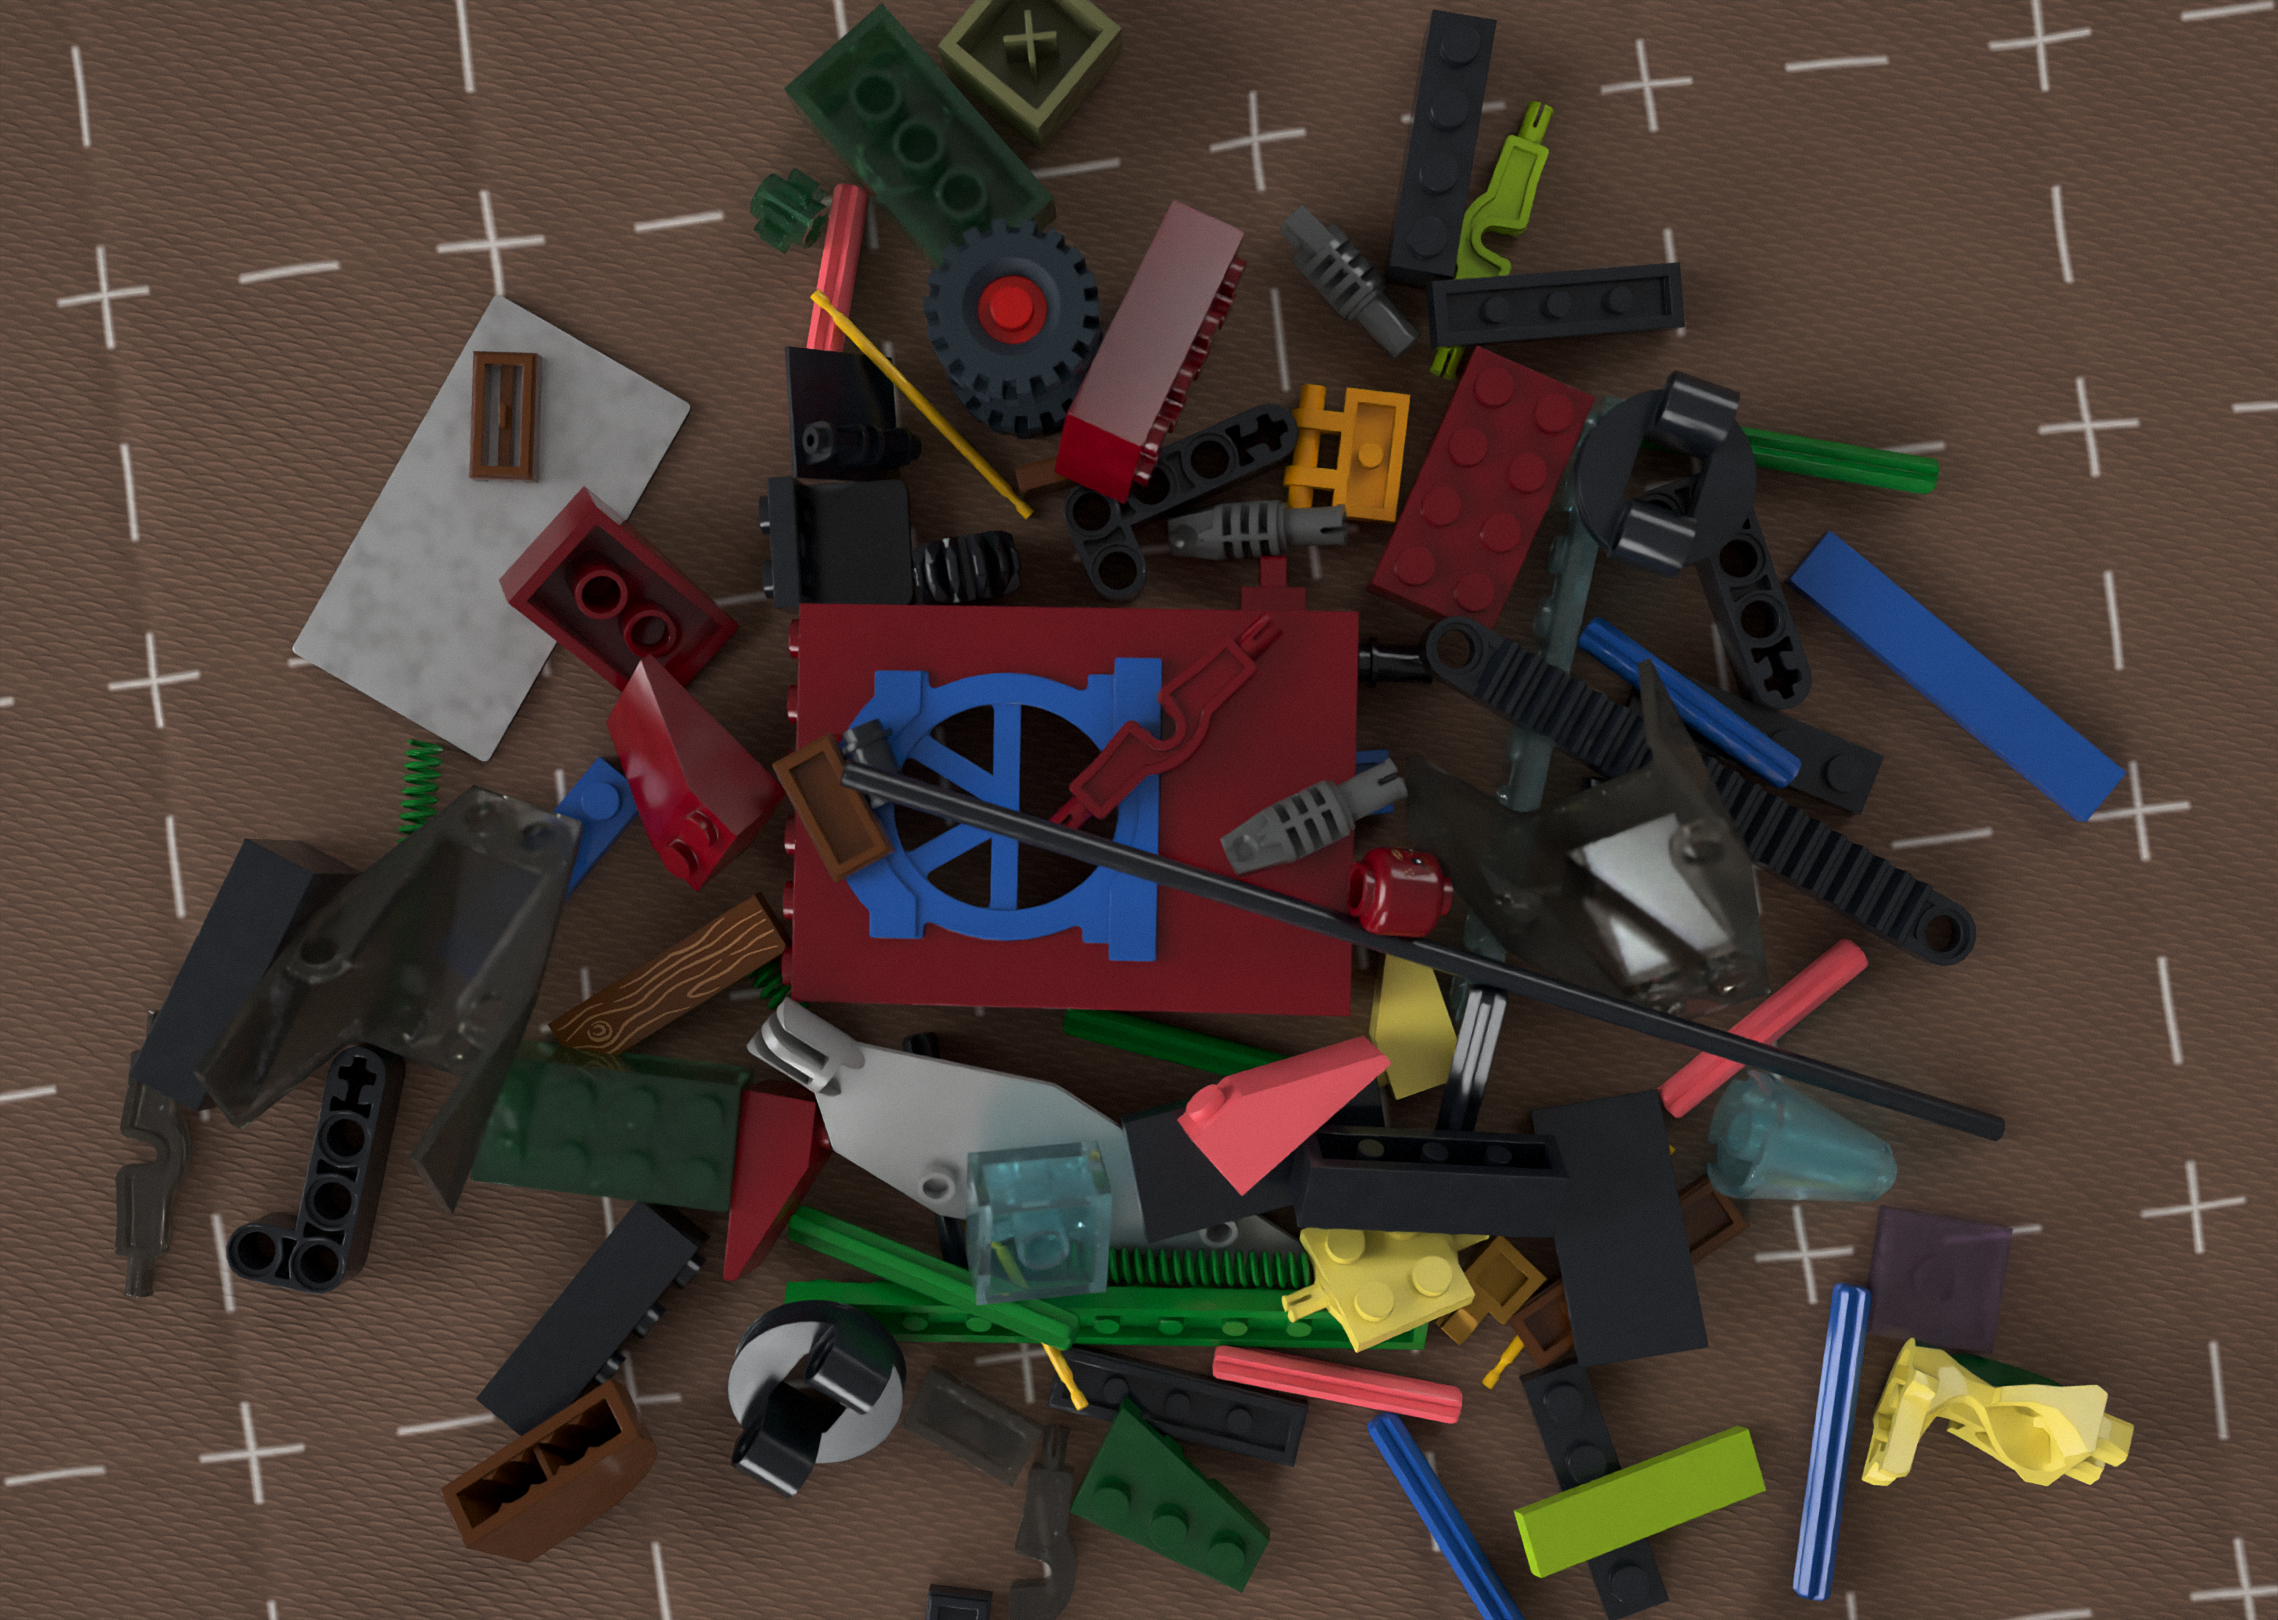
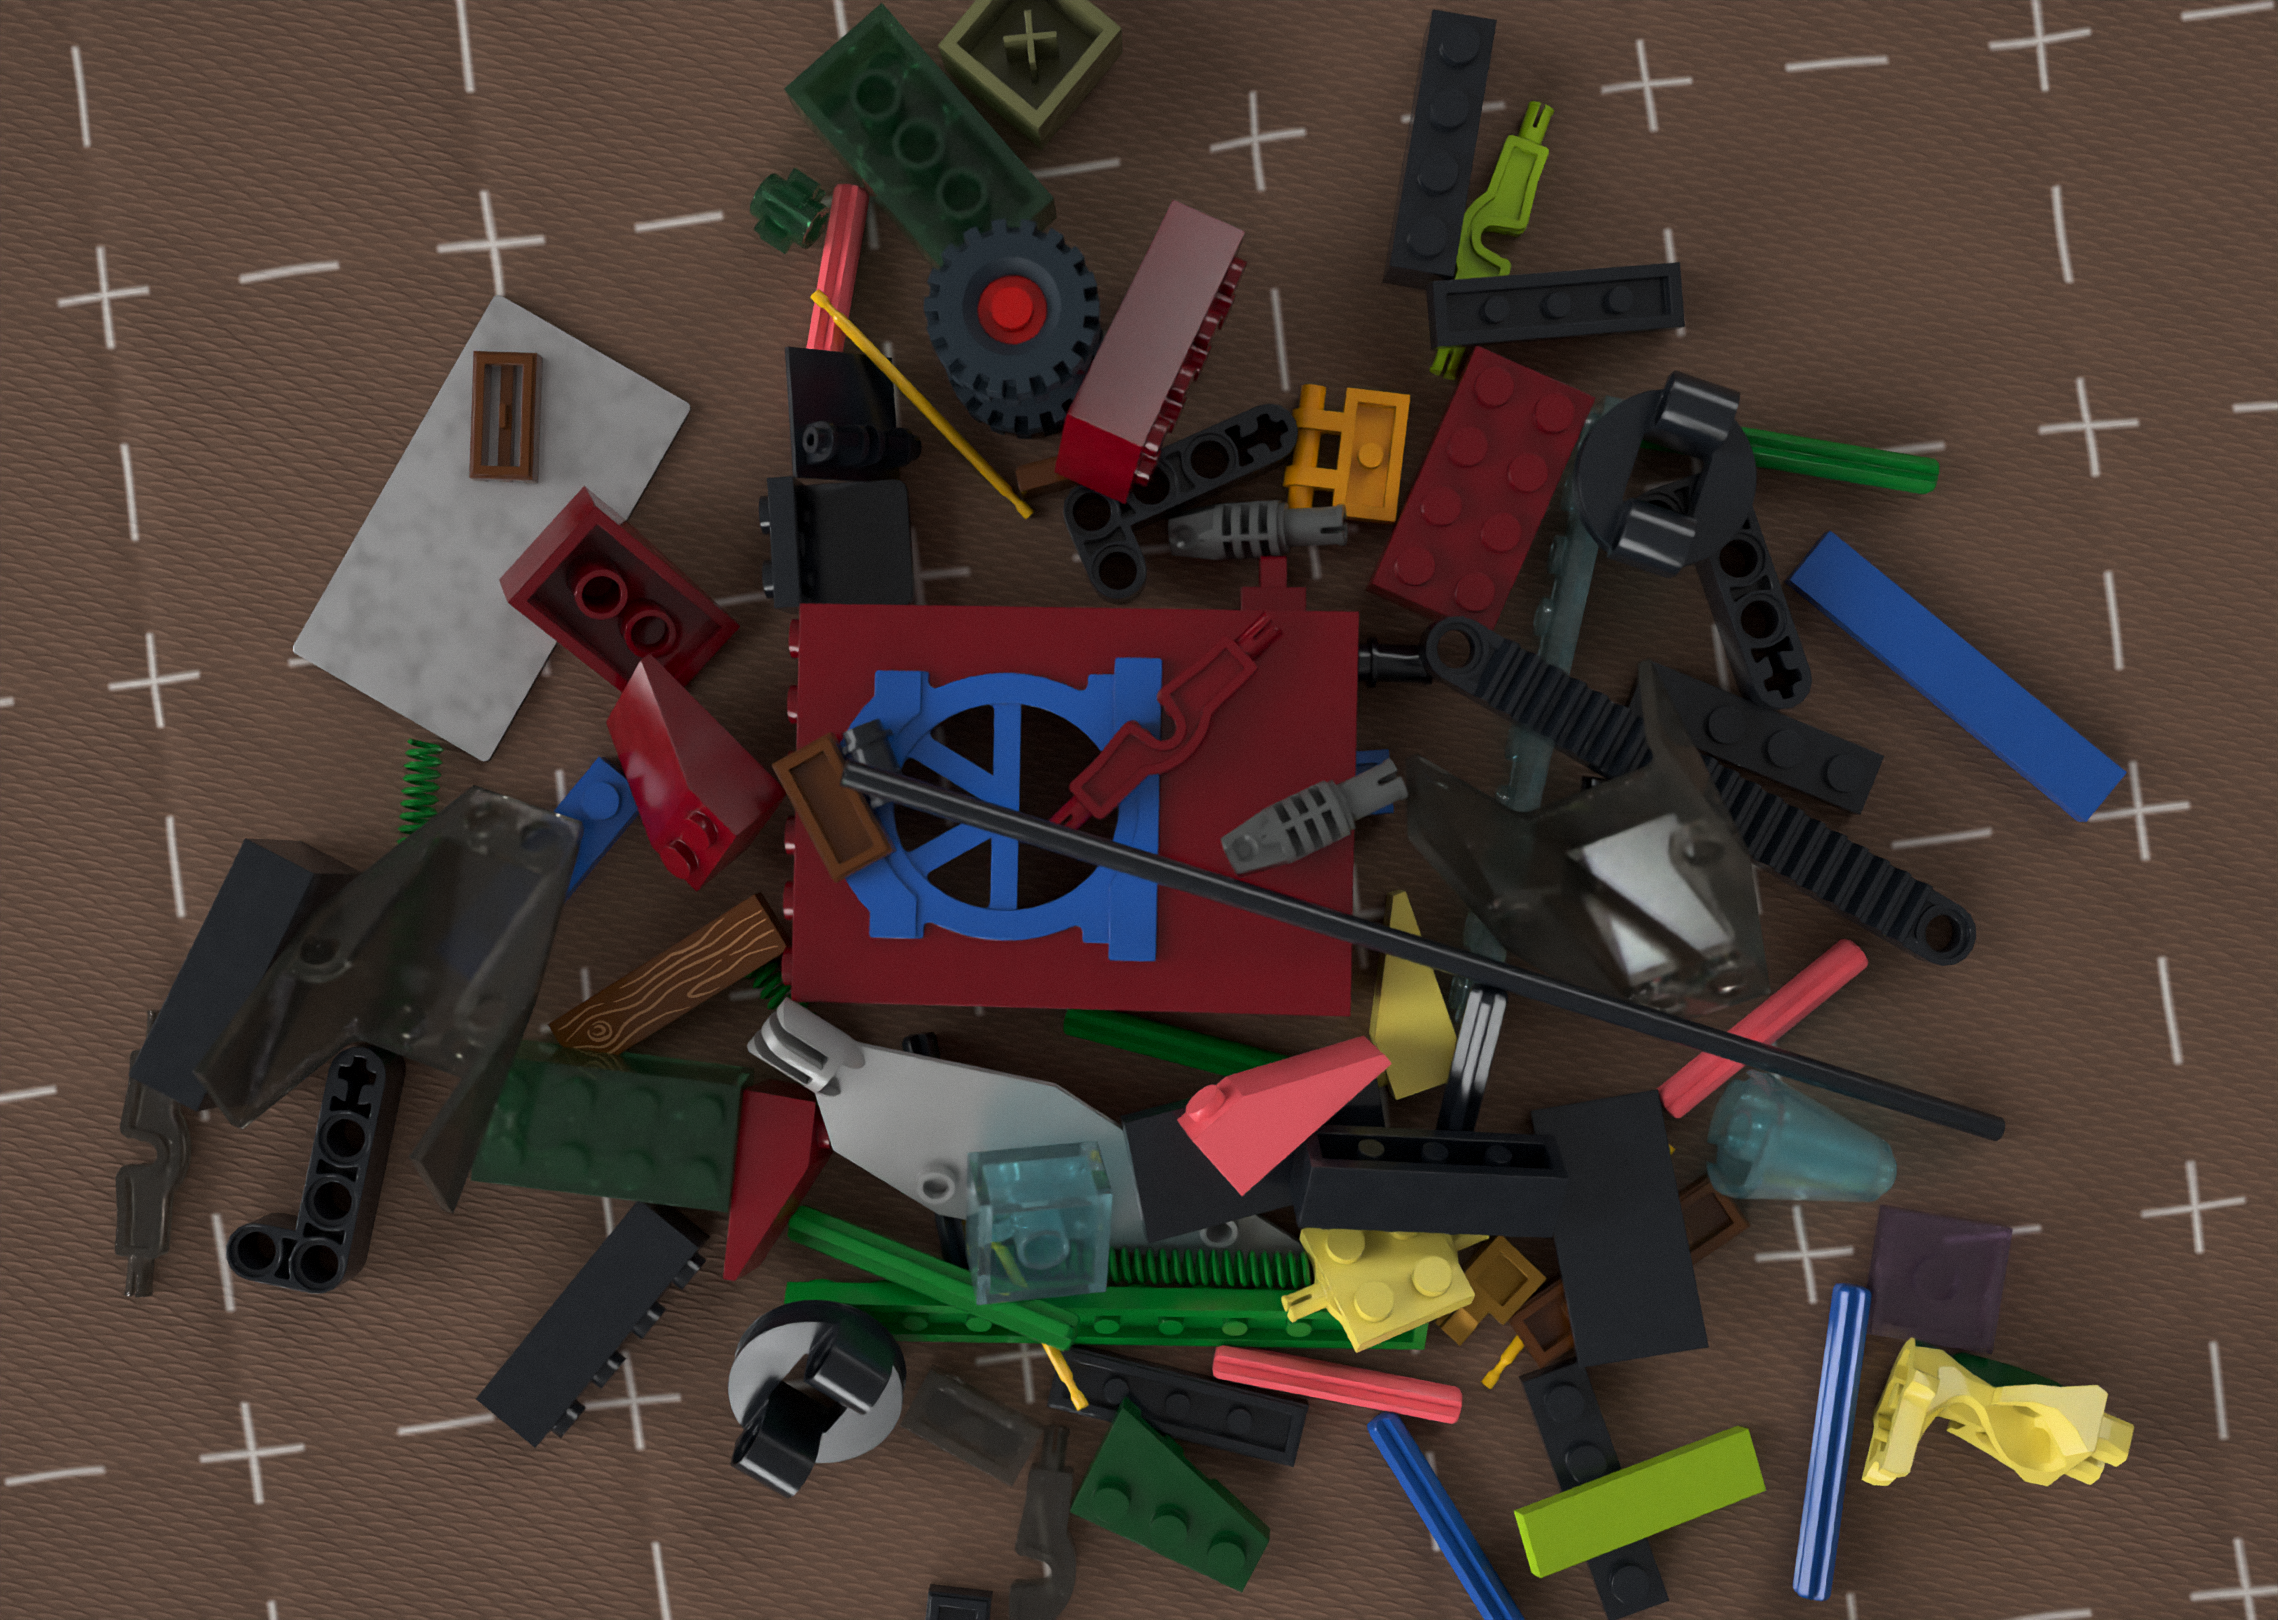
(553, 1477): reddish brown brick -> none
(967, 568): black gear -> none
(1348, 281): dark grey hinge -> none
(1398, 892): dark red head -> none
(1693, 704): blue axle -> none

